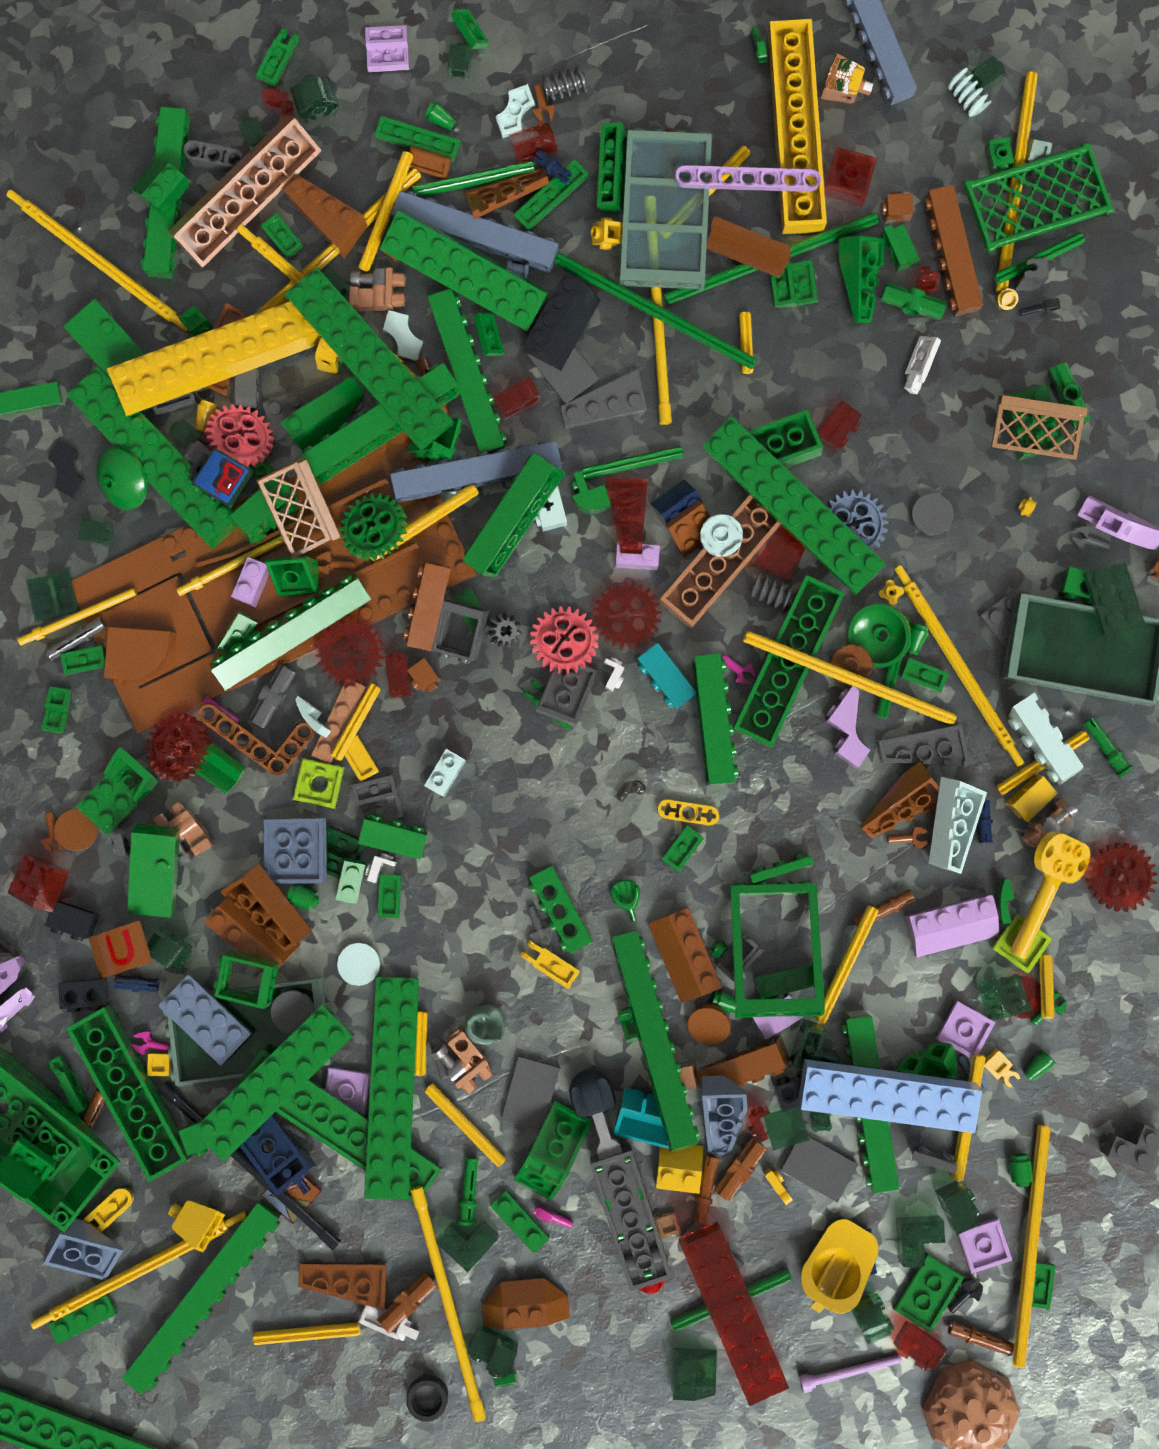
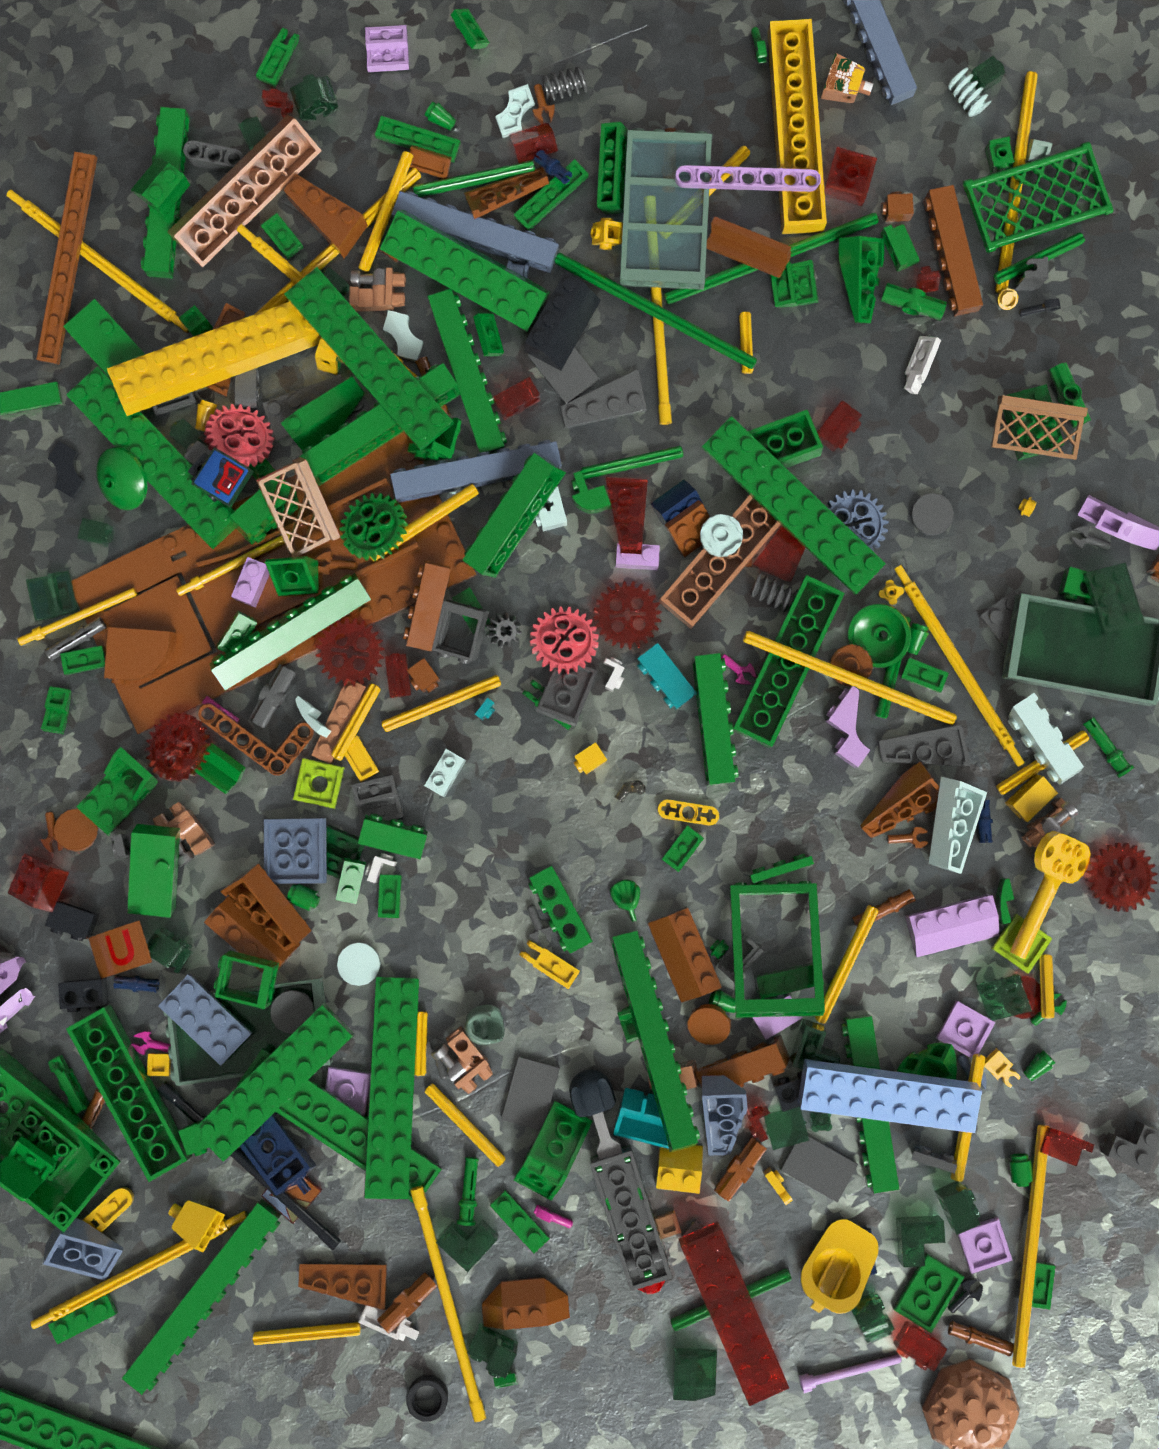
(67, 257): none -> dark orange plate
(441, 703): none -> yellow axle
(459, 60): clear green brick -> none
(486, 709): none -> teal plate
(589, 759): none -> yellow brick
(706, 1188): dark orange pin -> none
(1064, 1146): none -> clear red panel

